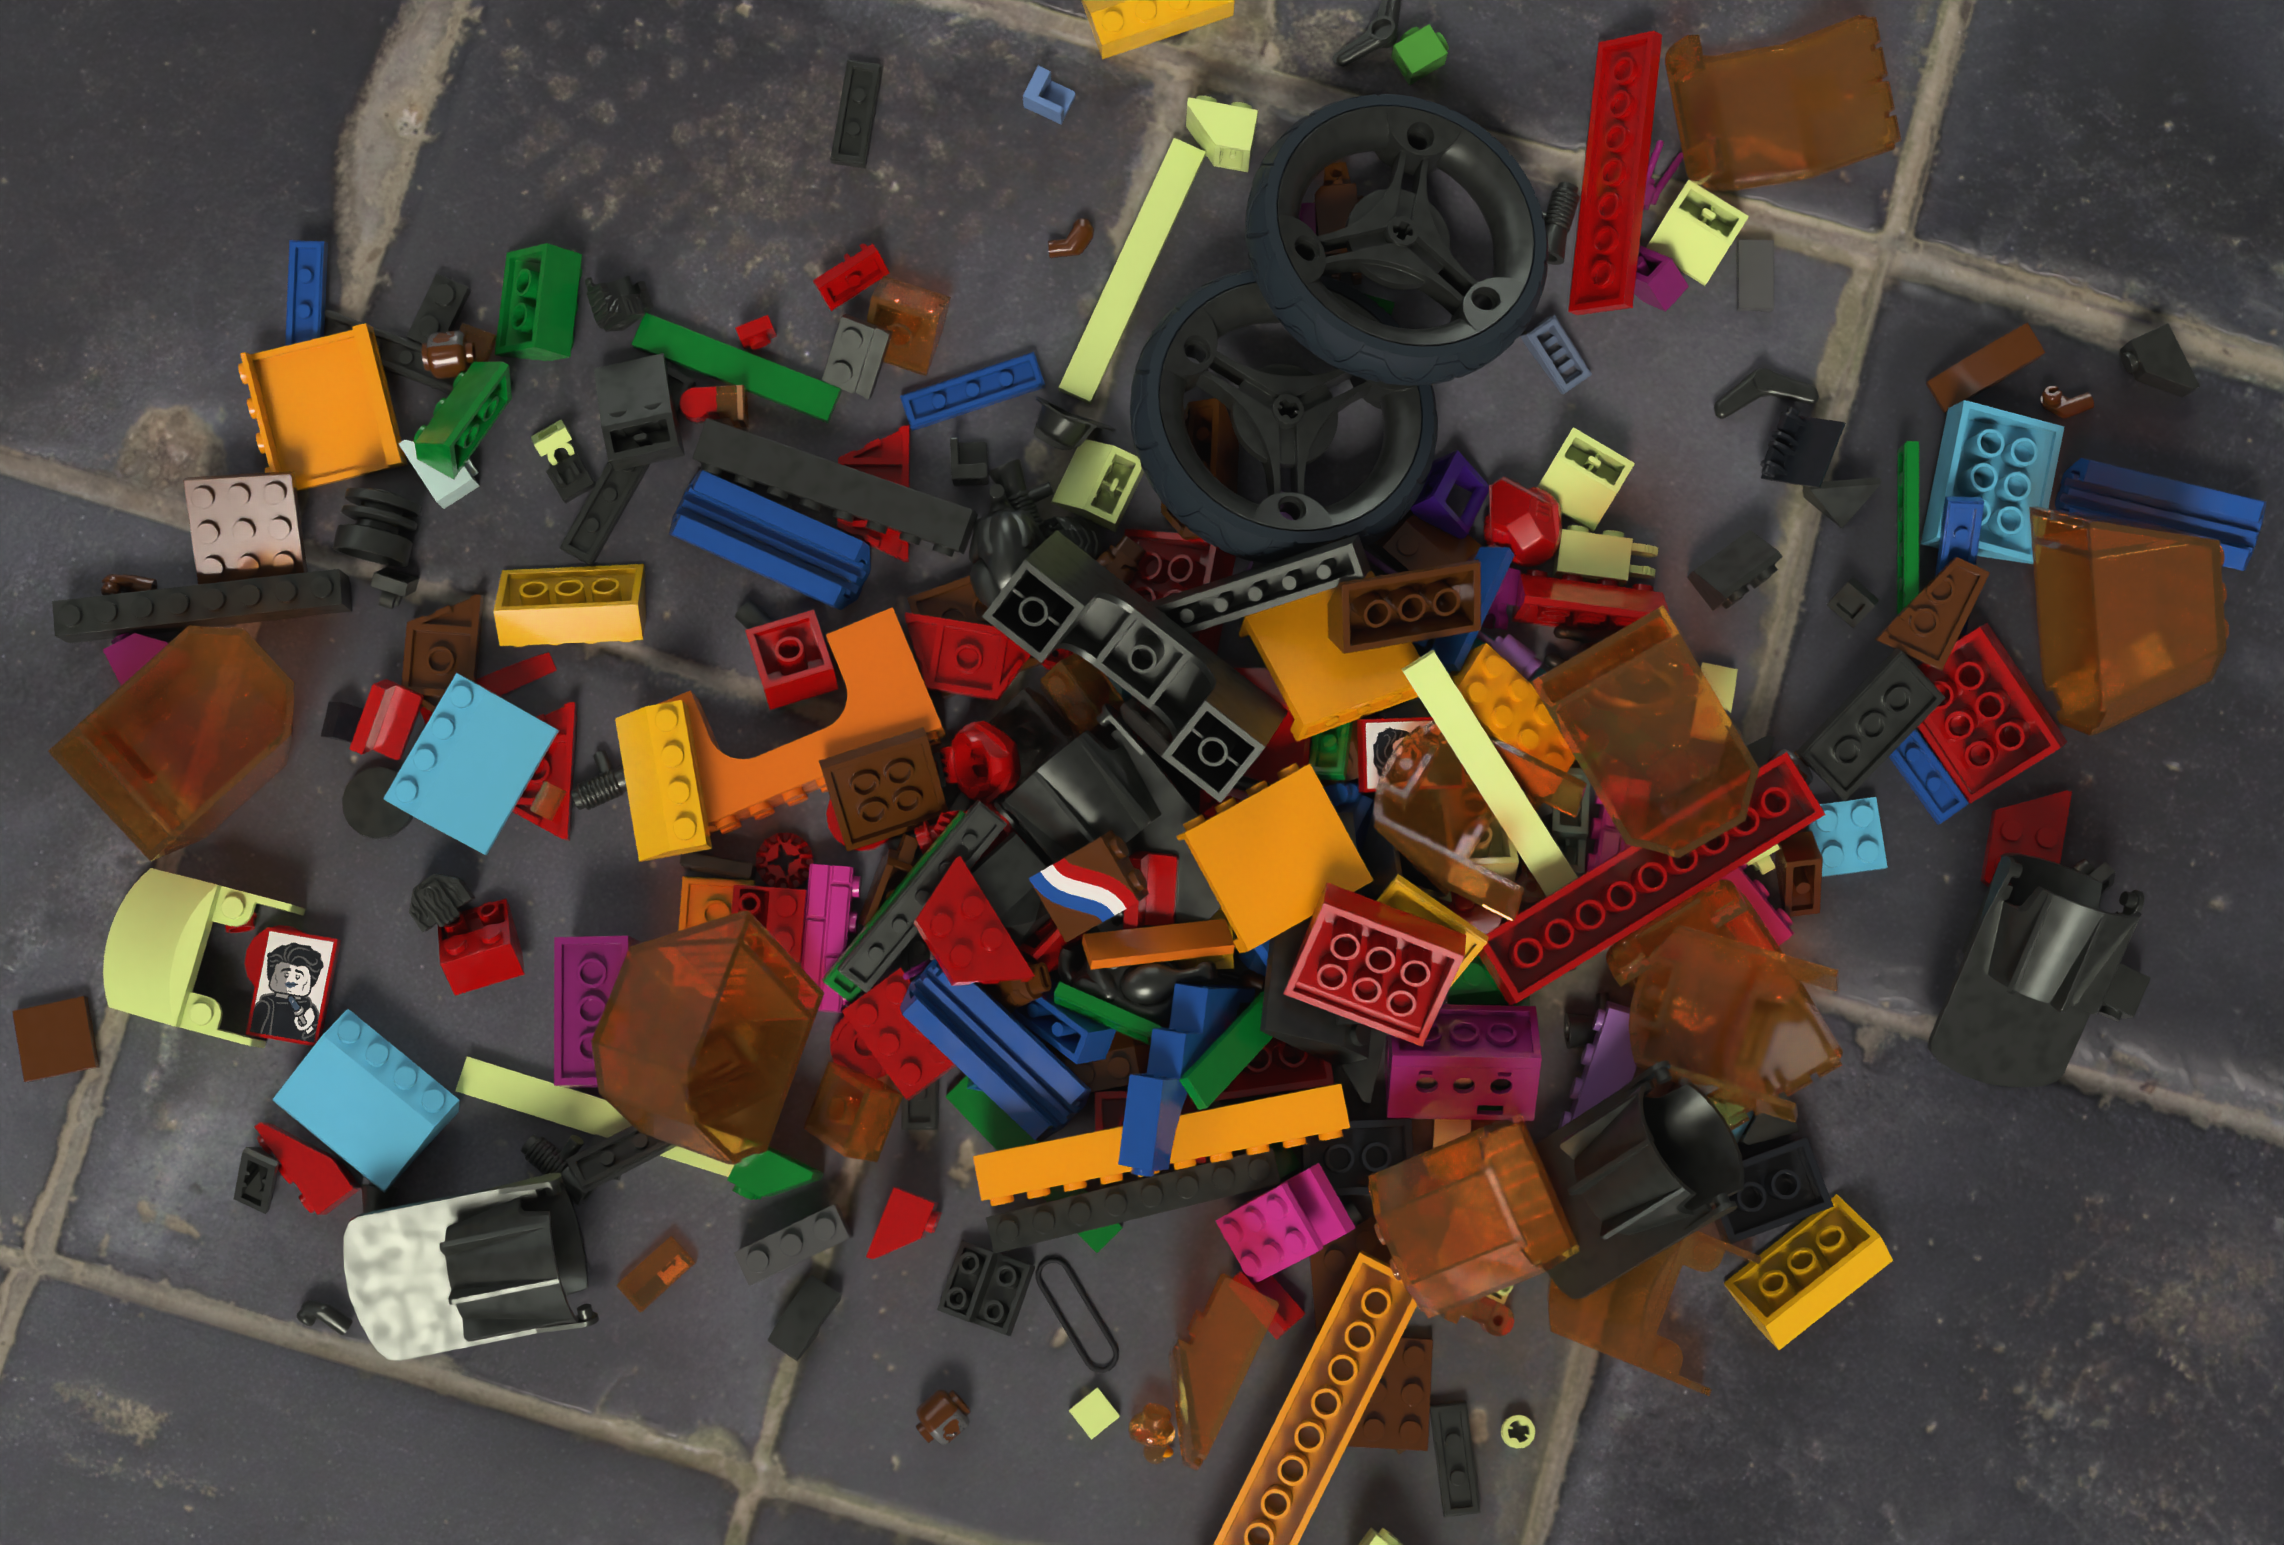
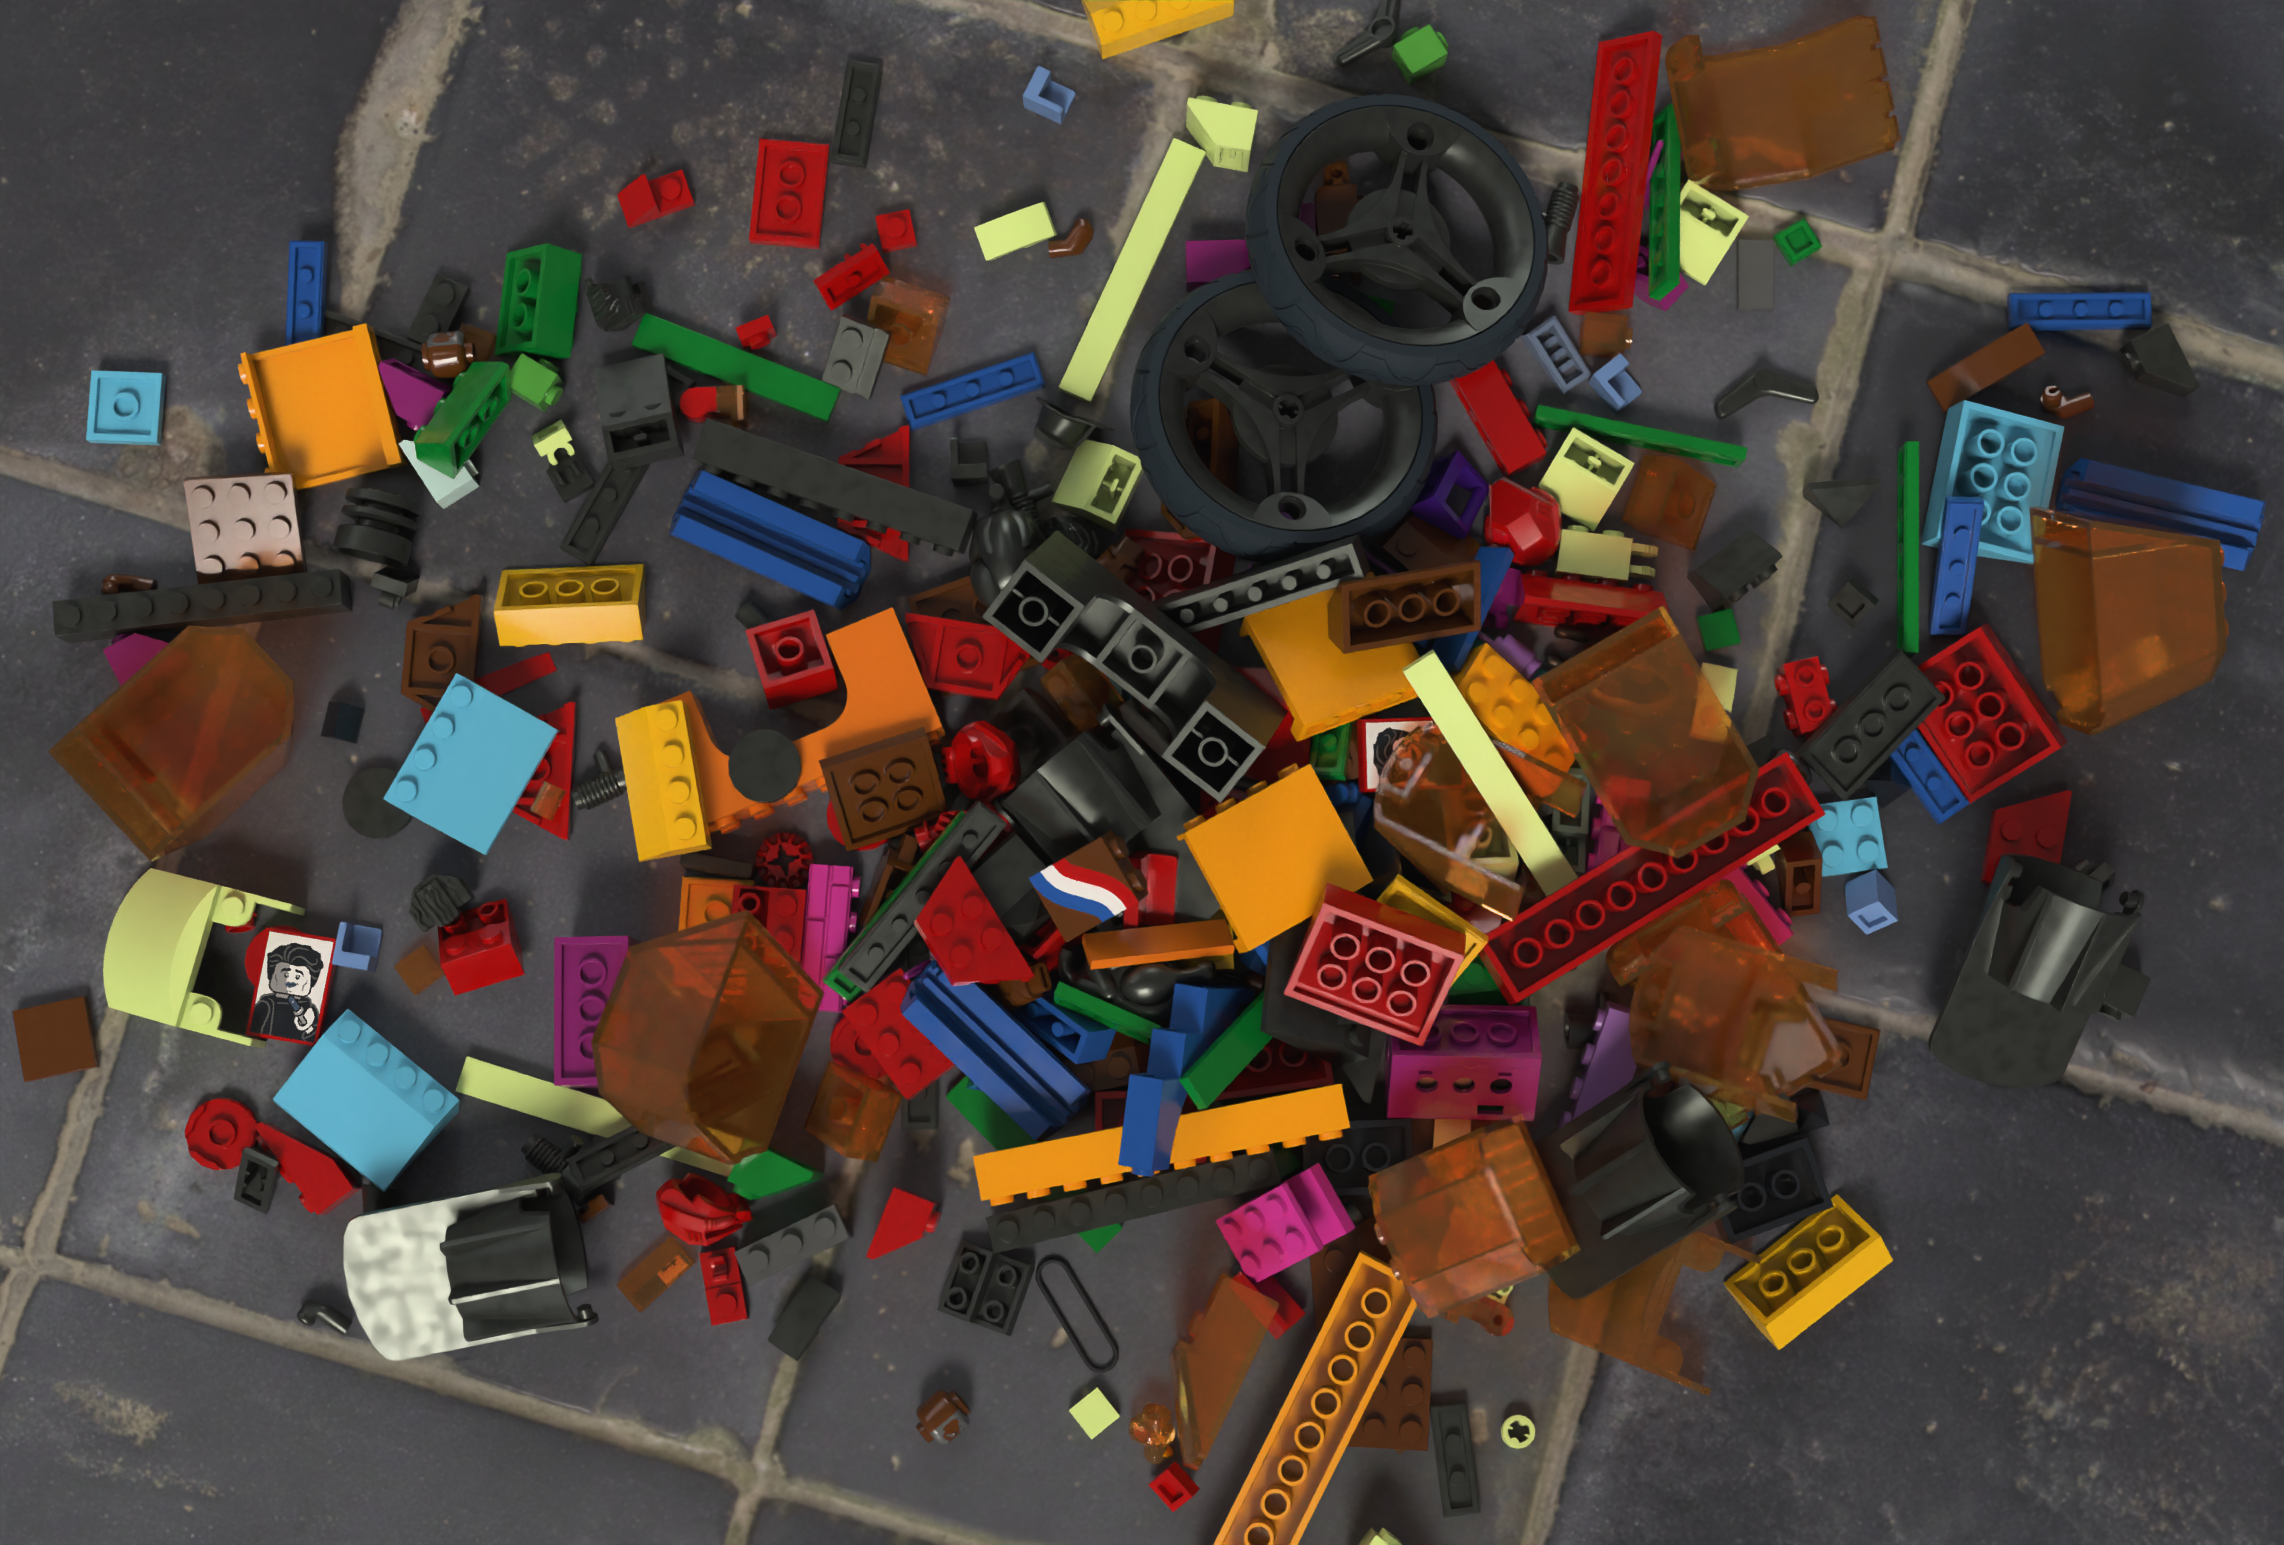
(126, 407): none -> medium azure plate
(220, 1133): none -> red tile
(357, 947): none -> medium blue panel
(387, 719): red panel -> none
(412, 392): none -> magenta slope
(419, 970): none -> clear orange tile
(536, 382): none -> bright green brick
(594, 1208): none -> reddish brown tile
(655, 198): none -> red slope
(700, 1210): none -> red helmet
(723, 1286): none -> red plate
(765, 766): none -> pearl dark grey tile
(789, 193): none -> red tile
(896, 231): none -> red plate
(1015, 231): none -> yellowish green slope
(1174, 1486): none -> red plate
(1213, 259): none -> magenta slope
(1500, 419): none -> red brick
(1604, 335): none -> clear orange brick
(1615, 384): none -> medium blue panel
(1640, 436): none -> green tile
(1665, 207): none -> green tile
(1669, 501): none -> clear orange slope
(1718, 630): none -> green tile
(1797, 242): none -> green tile
(1801, 449): black hinge -> none
(1804, 695): none -> red brick
(1810, 1112): none -> black slope
(1858, 1058): none -> reddish brown tile
(1871, 902): none -> medium blue panel
(1886, 783): none -> black slope
(1937, 614): reddish brown wing -> none
(2080, 311): none -> blue tile

